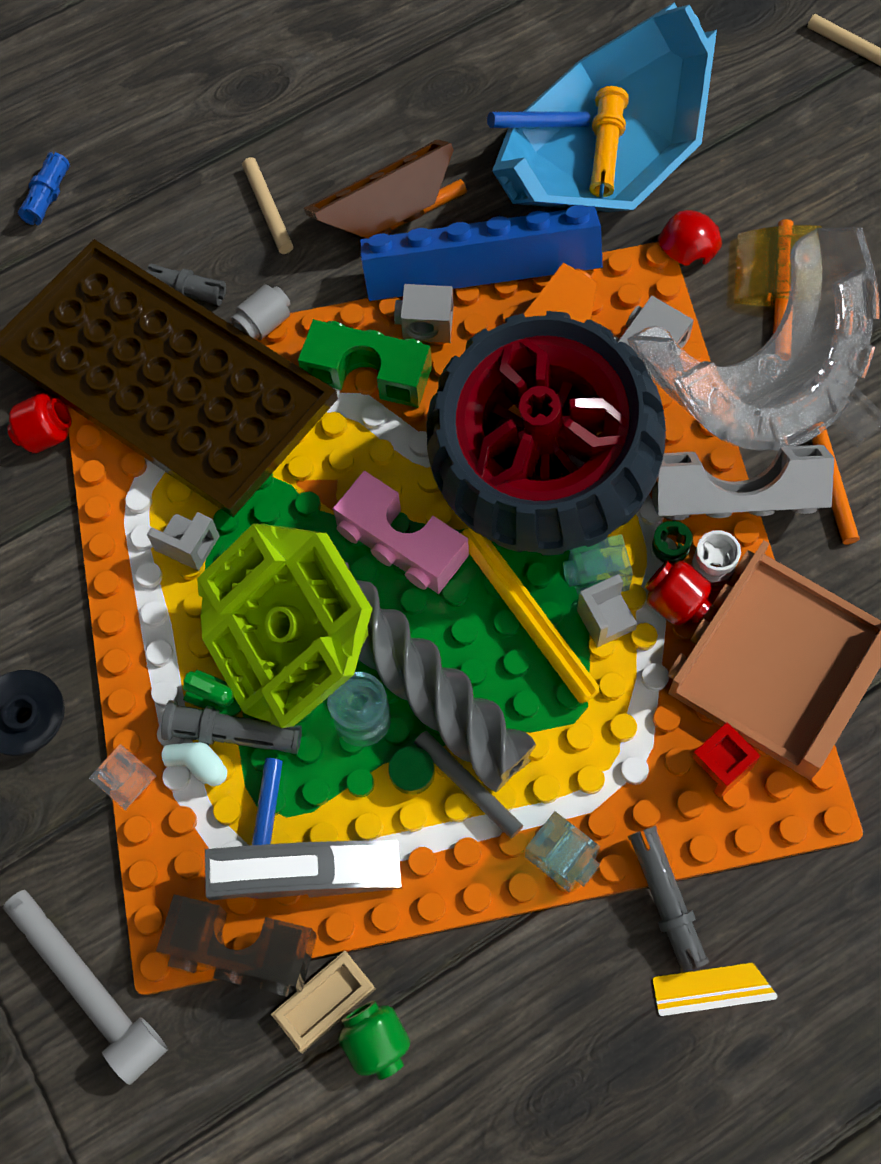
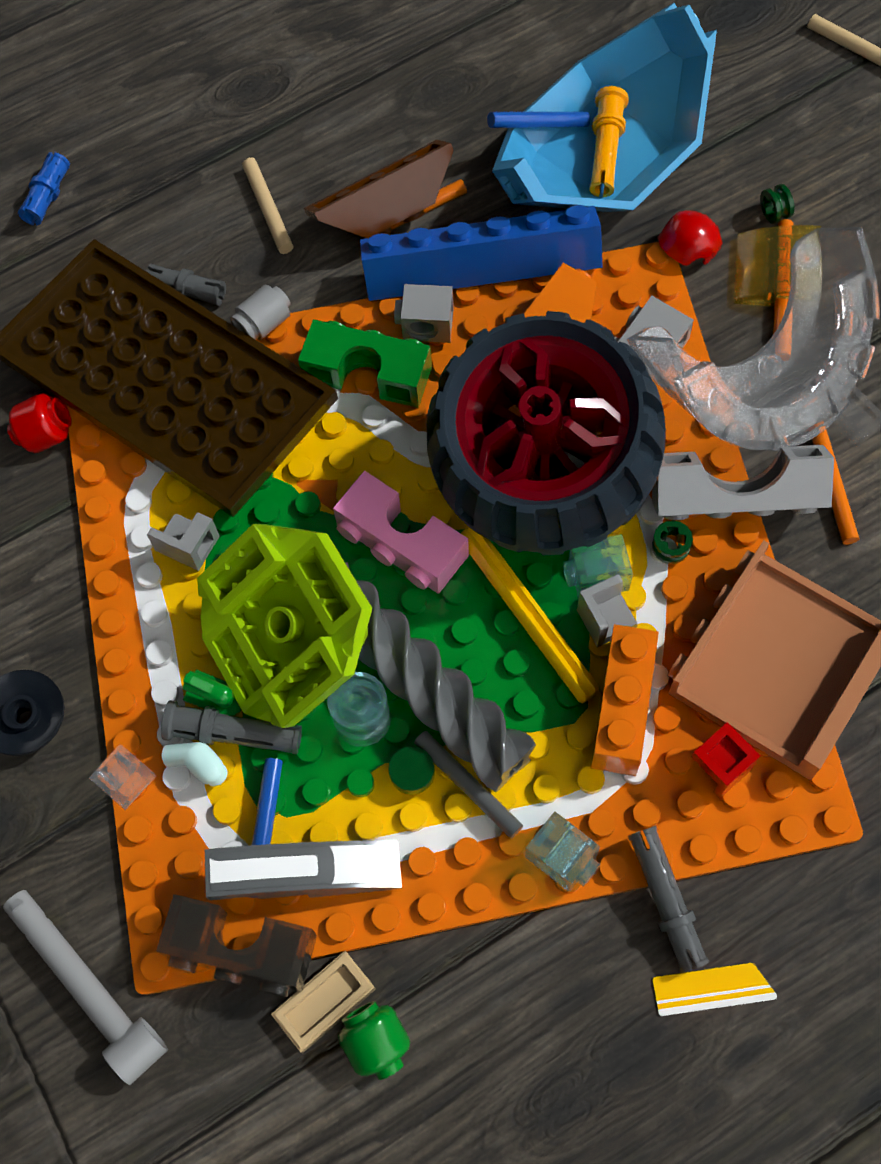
(625, 700): none -> orange brick
(679, 593): red head -> none
(717, 549): white wheel -> none
(777, 203): none -> dark green bush

